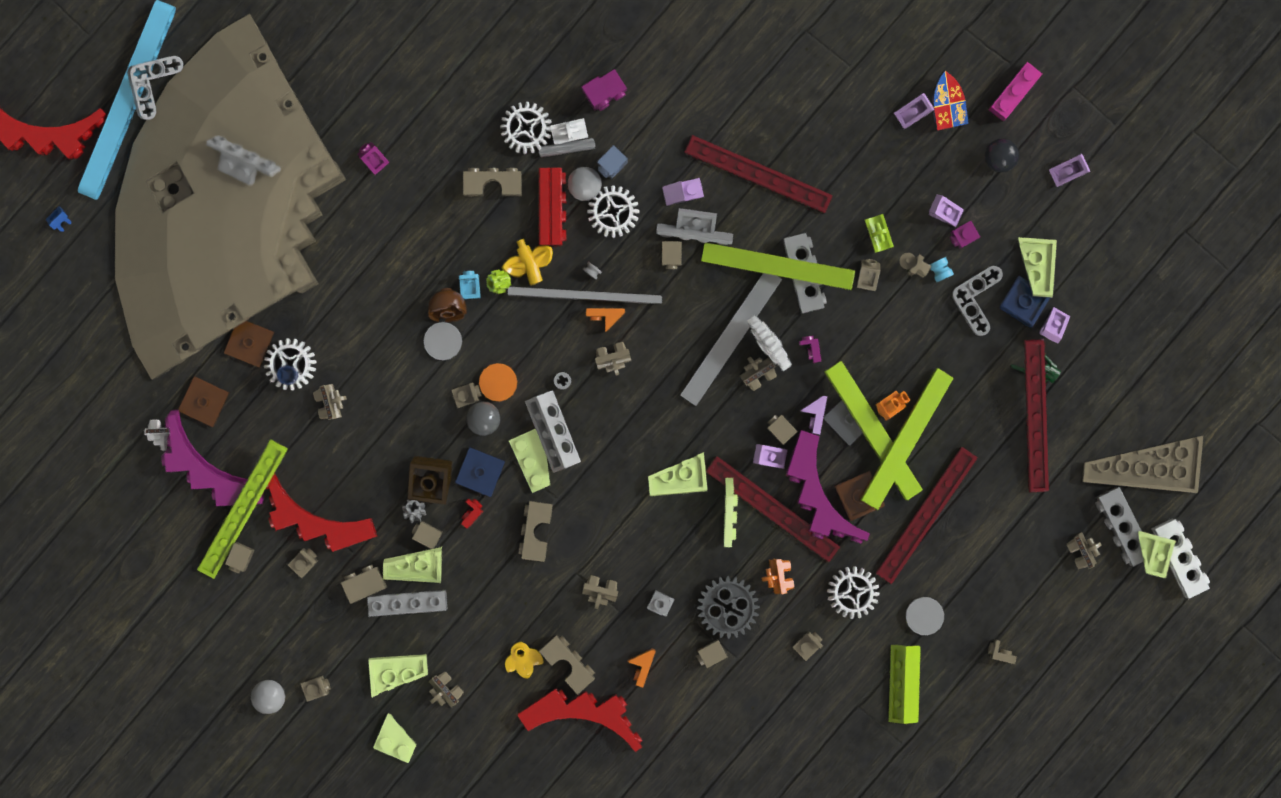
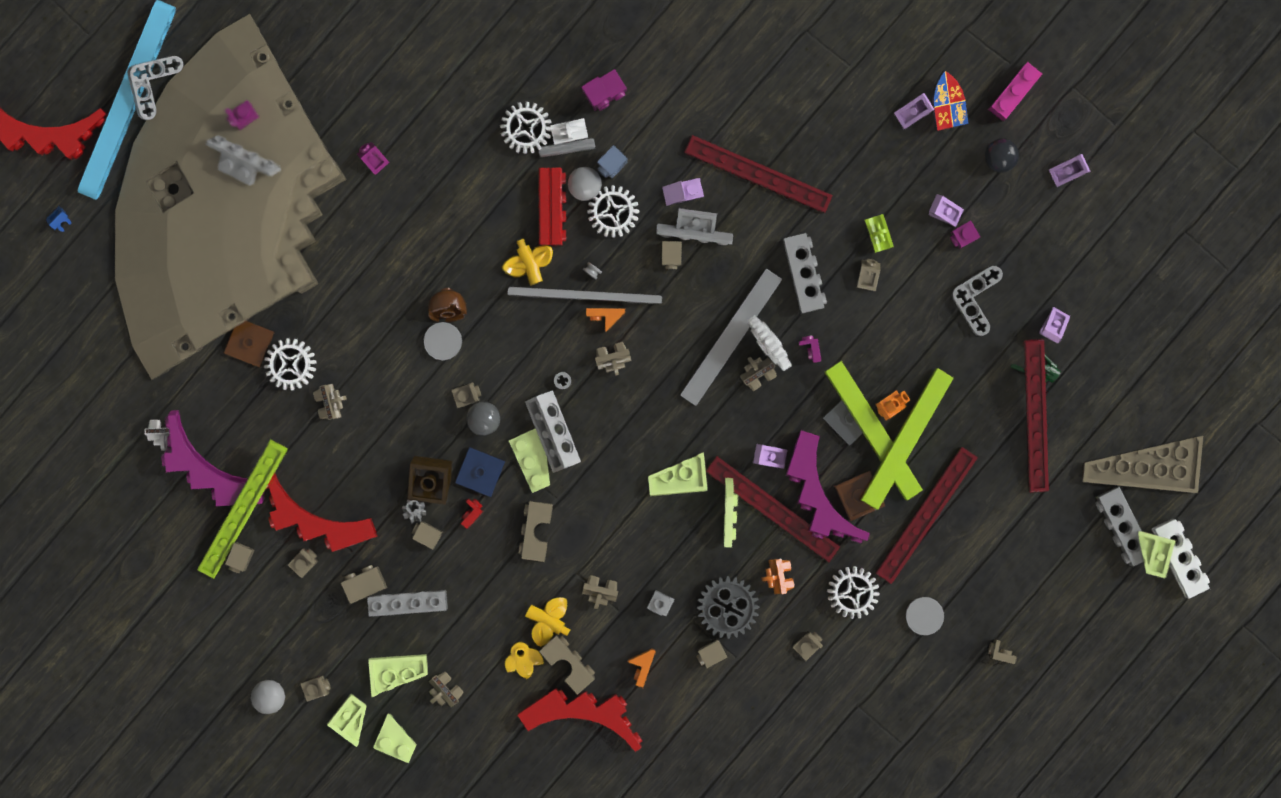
(203, 401): reddish brown plate -> none
(241, 115): none -> magenta bracket
(287, 375): dark blue wheel -> none
(349, 719): none -> yellowish green wing
(417, 566): yellowish green wing -> none
(469, 285): medium azure bracket -> none
(475, 181): dark tan arch -> none
(498, 281): lime gear -> none
(498, 382): orange tile -> none
(548, 620): none -> yellow plant
(778, 266): lime tile -> none
(781, 428): dark tan brick -> none
(817, 408): lavender slope -> none
(904, 684): lime panel -> none
(915, 264): dark tan hips -> none
(941, 269): medium azure wheel -> none
(1022, 304): dark blue plate -> none
(1040, 264): yellowish green wing -> none
(1087, 558): dark tan hips -> none

